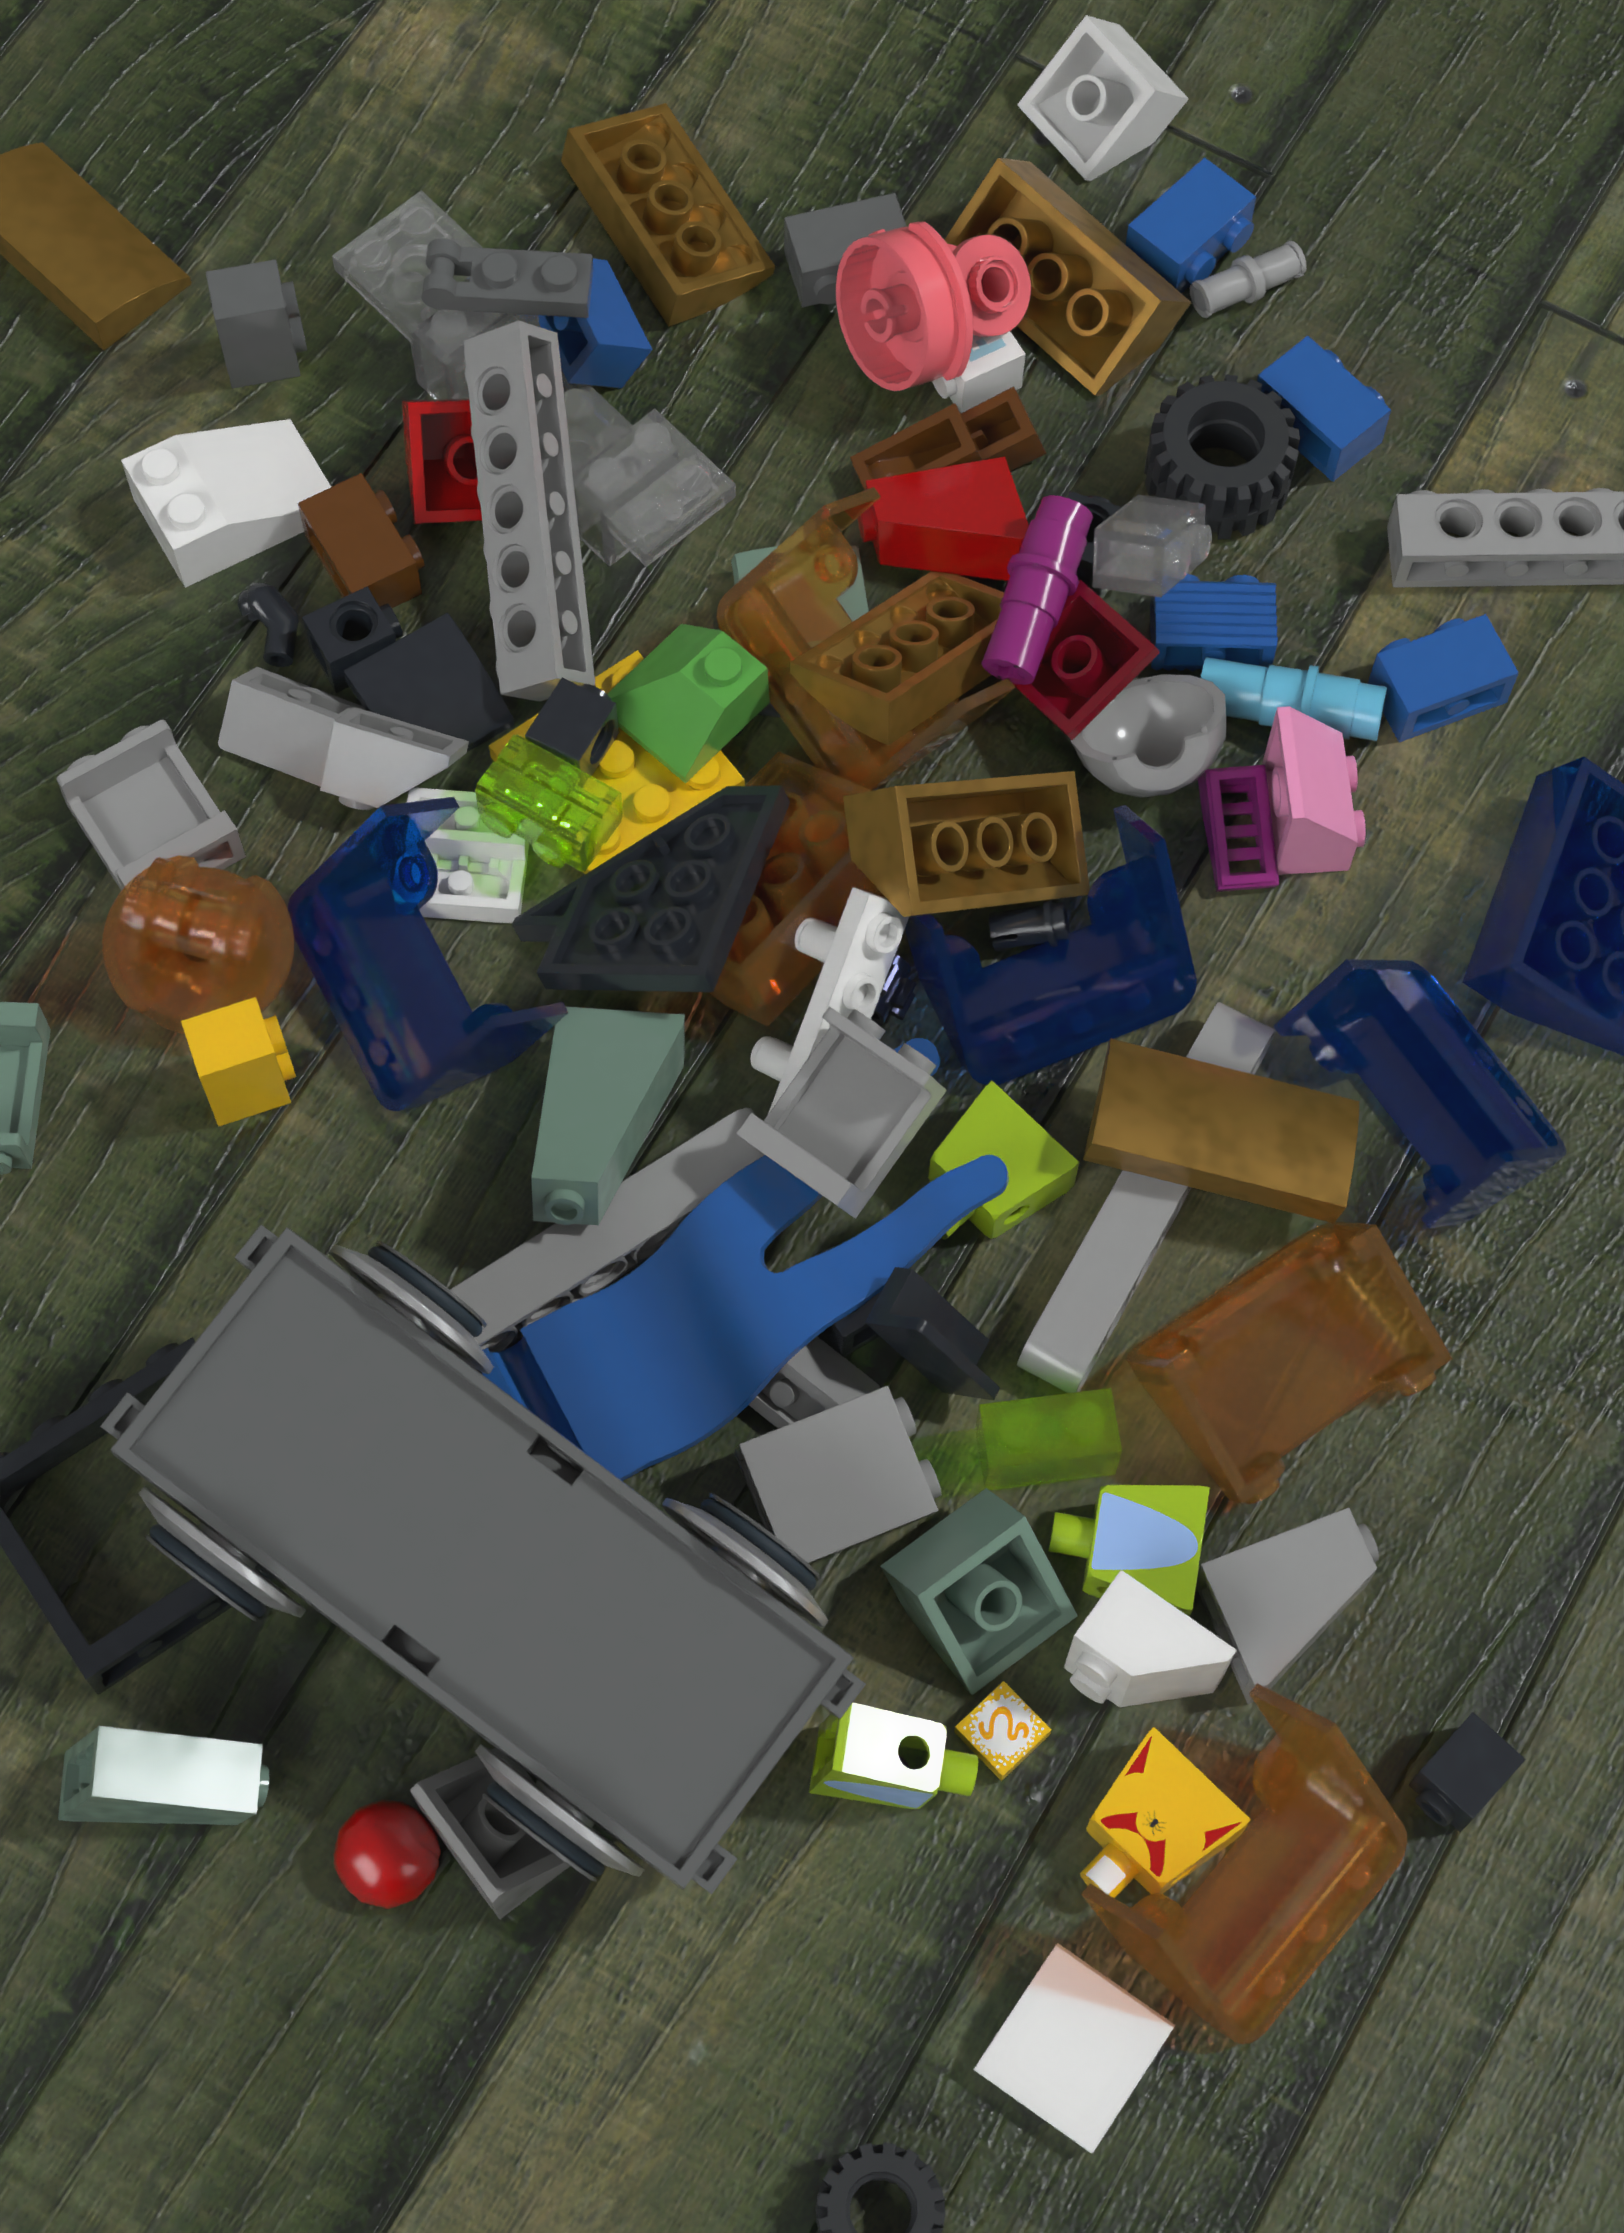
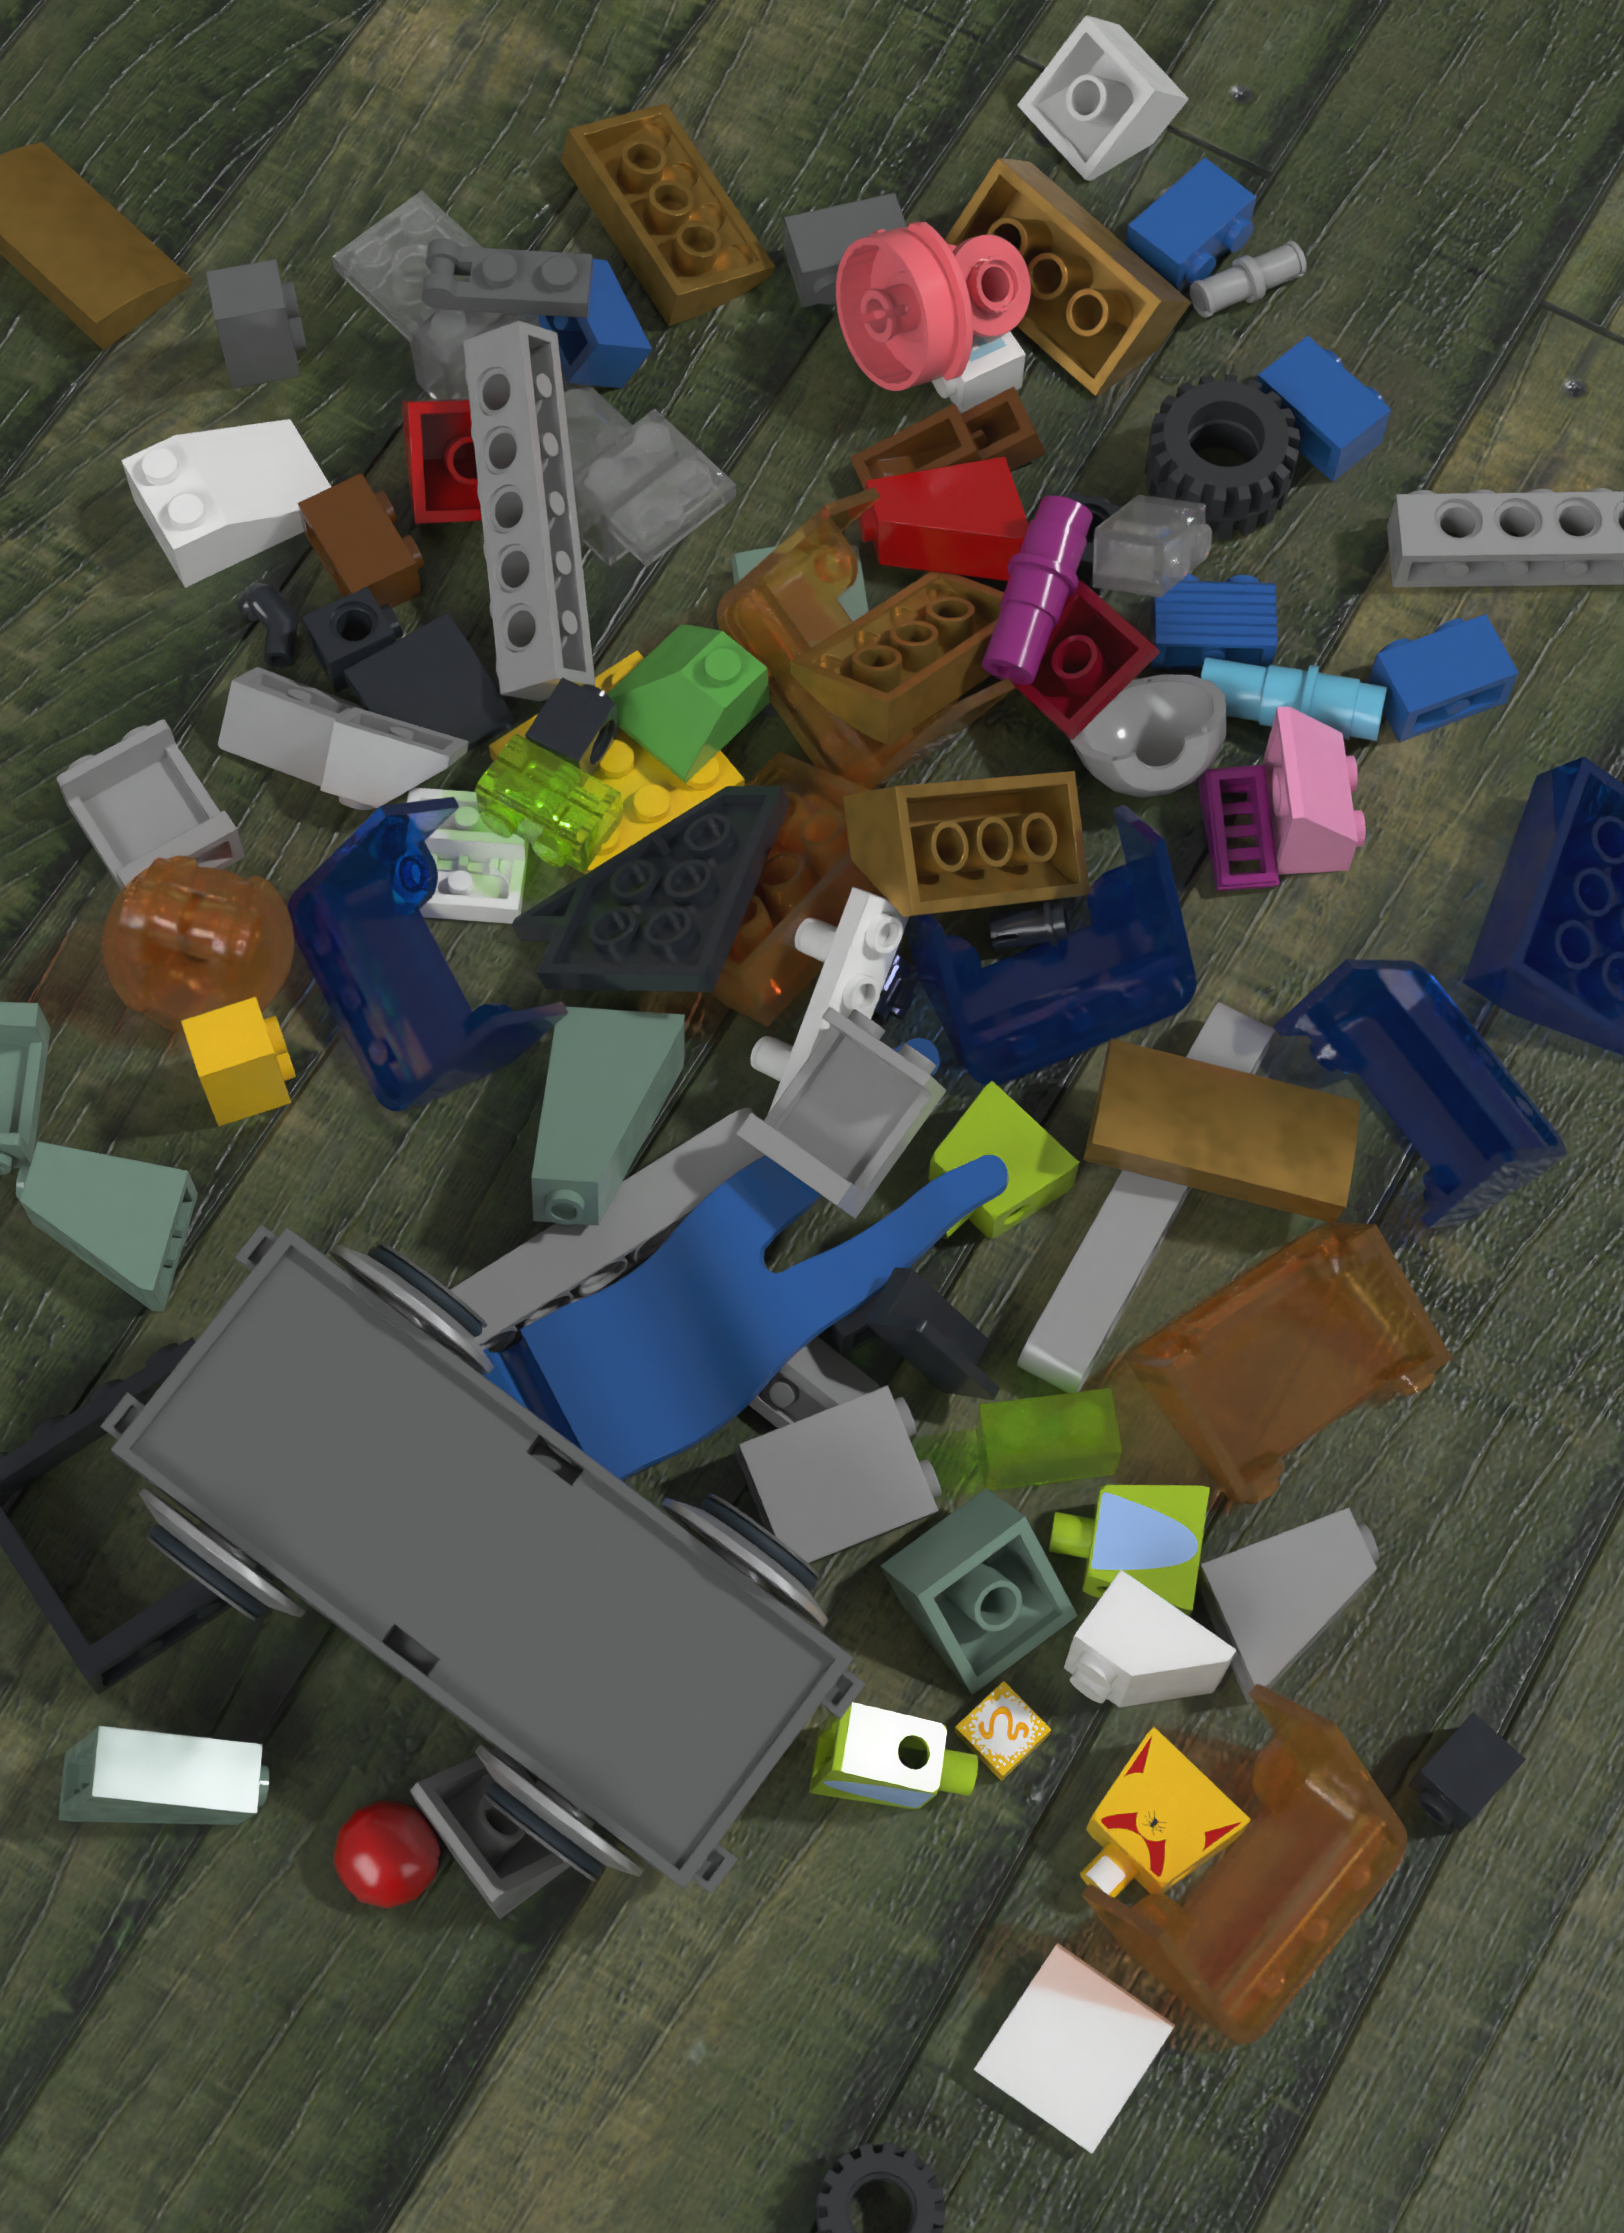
(112, 1214): none -> sand green slope

